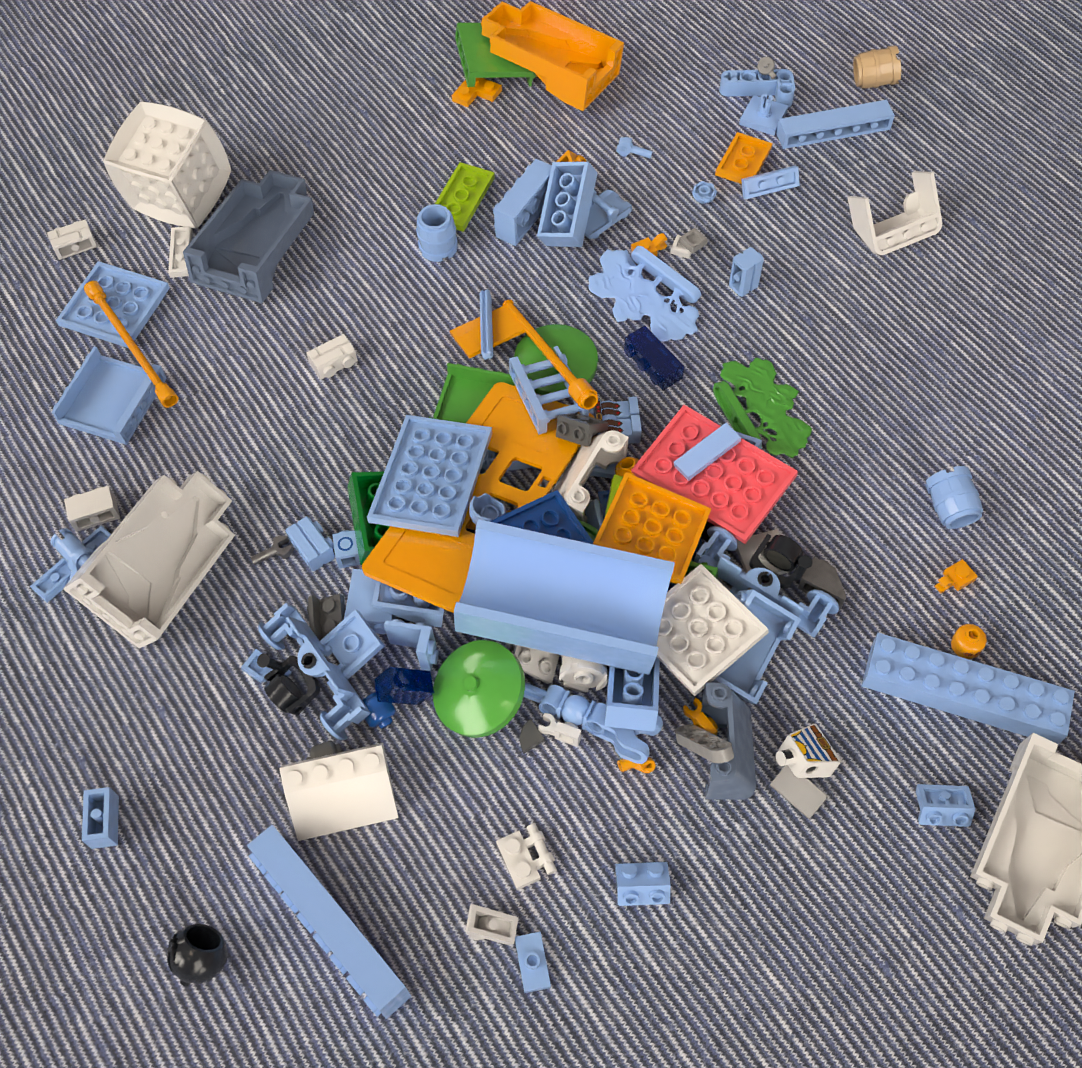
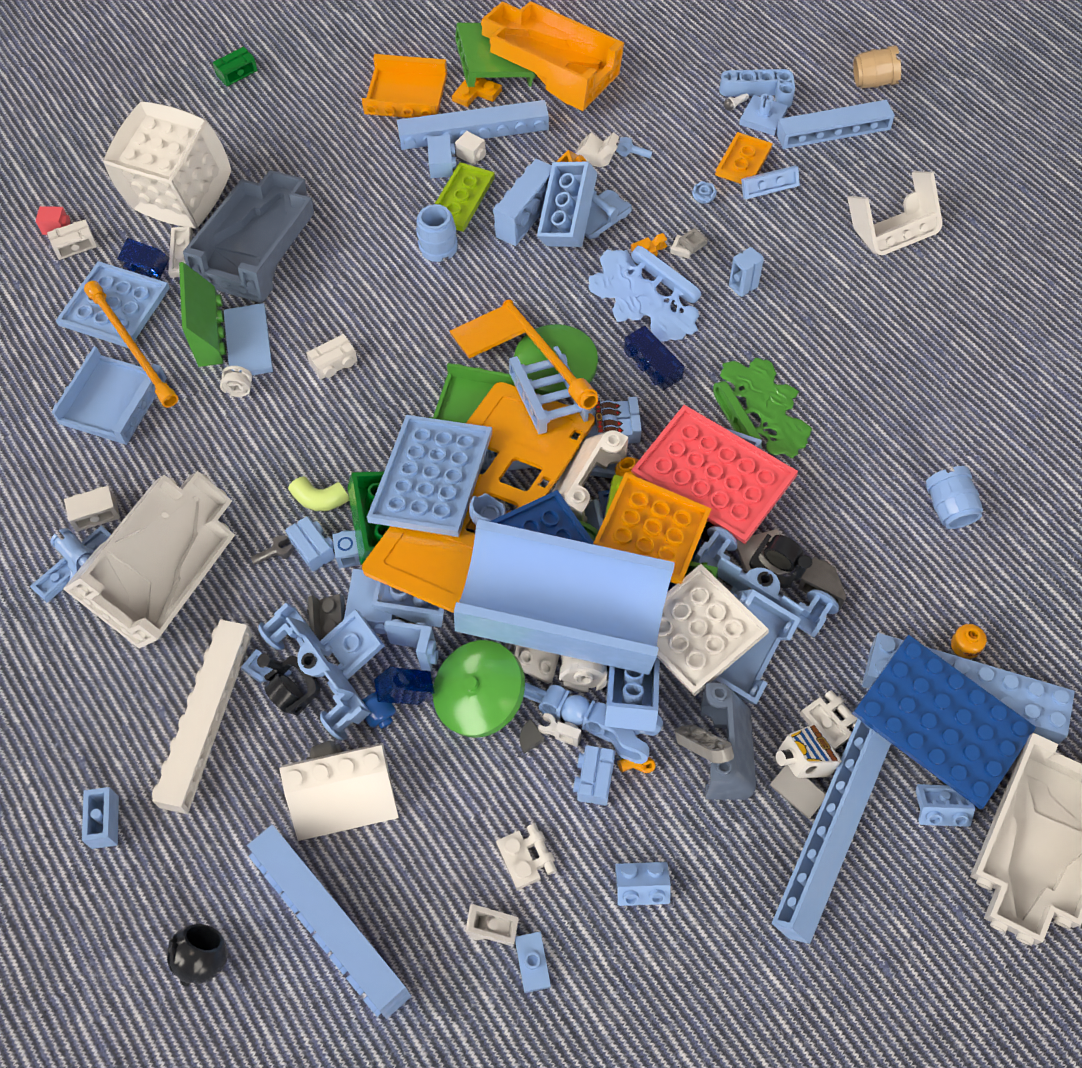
(51, 218): none -> coral brick
(143, 258): none -> clear blue brick
(201, 317): none -> bright green slope
(202, 717): none -> white brick
(235, 66): none -> green brick
(236, 382): none -> white wheel
(248, 338): none -> light blue tile
(315, 498): none -> yellowish green cylinder
(405, 86): none -> light orange panel
(440, 156): none -> light blue brick
(470, 148): none -> white brick
(481, 122): none -> light blue brick
(486, 324): light blue axle -> none
(579, 428): dark grey bracket -> none
(596, 775): none -> light blue brick
(597, 151): none -> white brick
(699, 718): light orange plate -> none
(707, 451): light blue tile -> none
(731, 103): none -> piece
(766, 66): light grey piece -> none
(830, 725): none -> white plate
(831, 834): none -> light blue brick
(944, 721): none -> blue plate
(957, 575): light orange plate -> none

